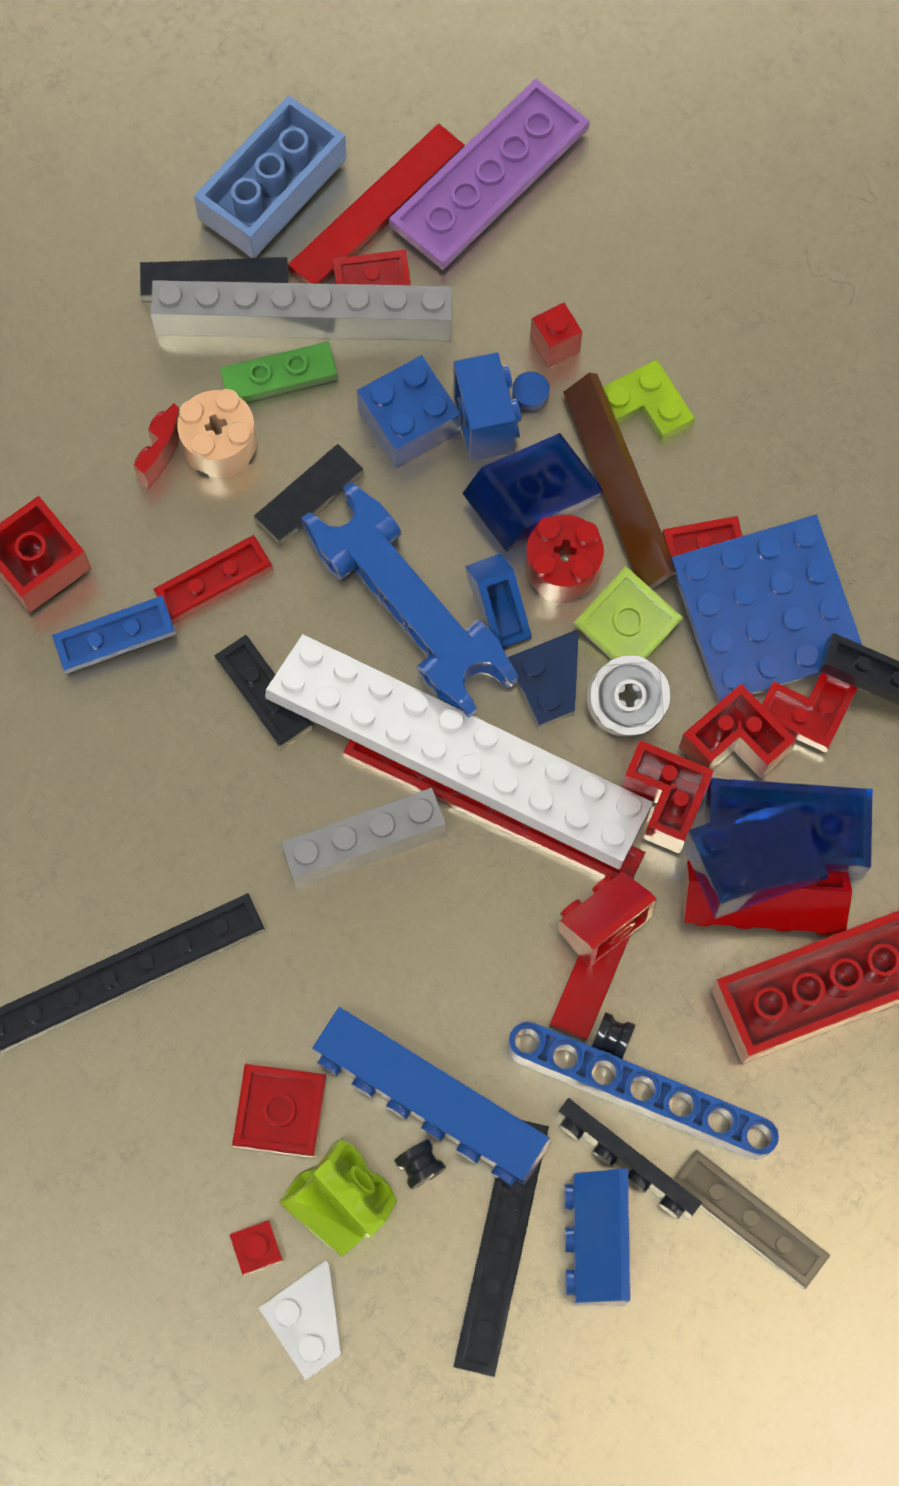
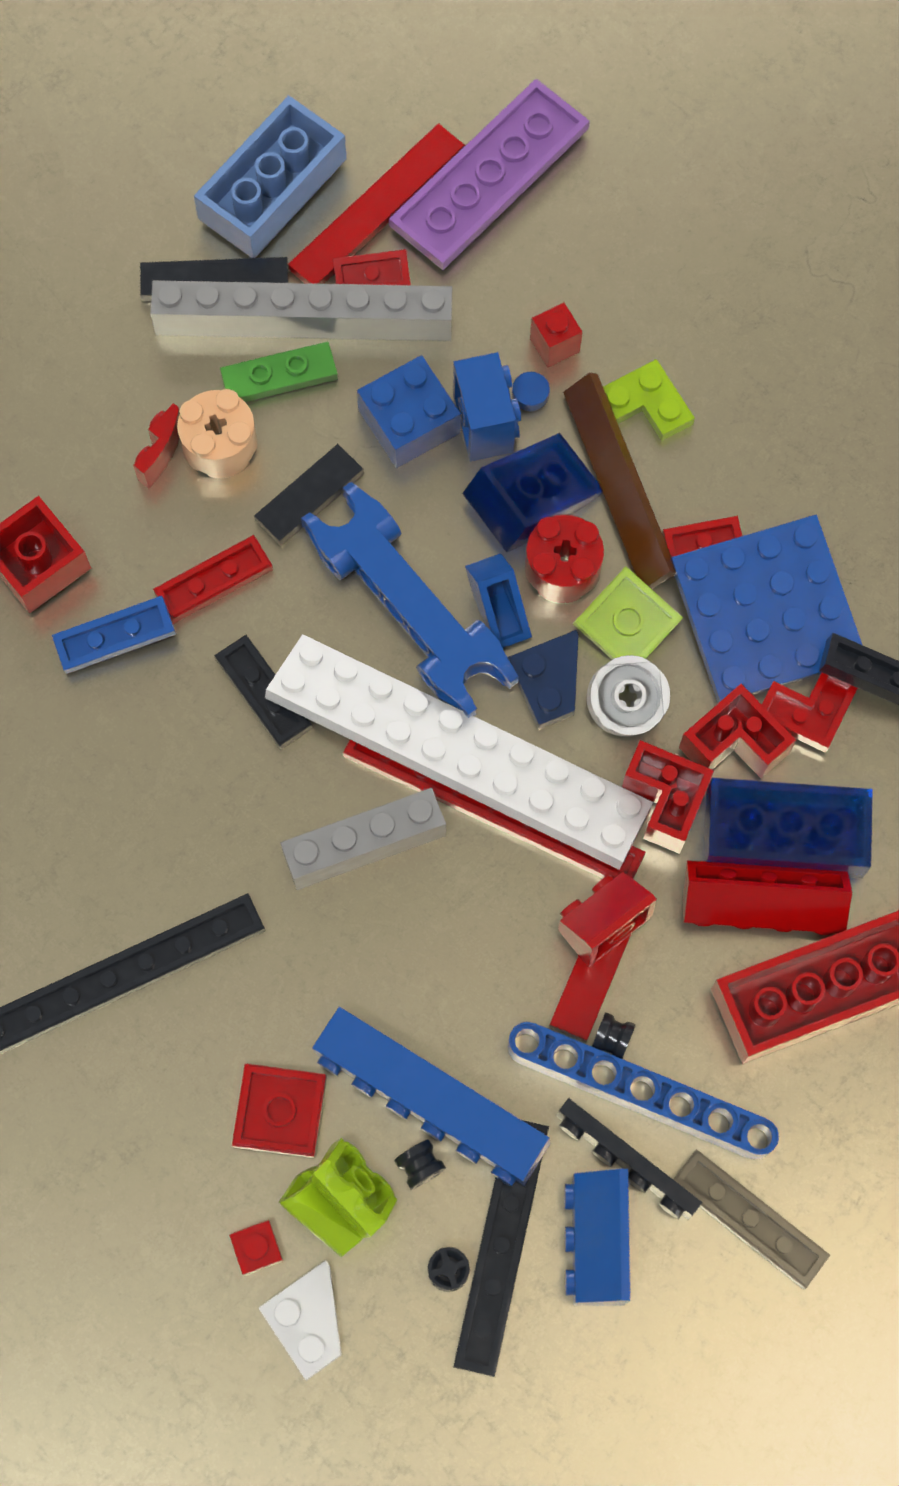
(452, 1260): none -> black wheel
(753, 857): clear blue slope -> none

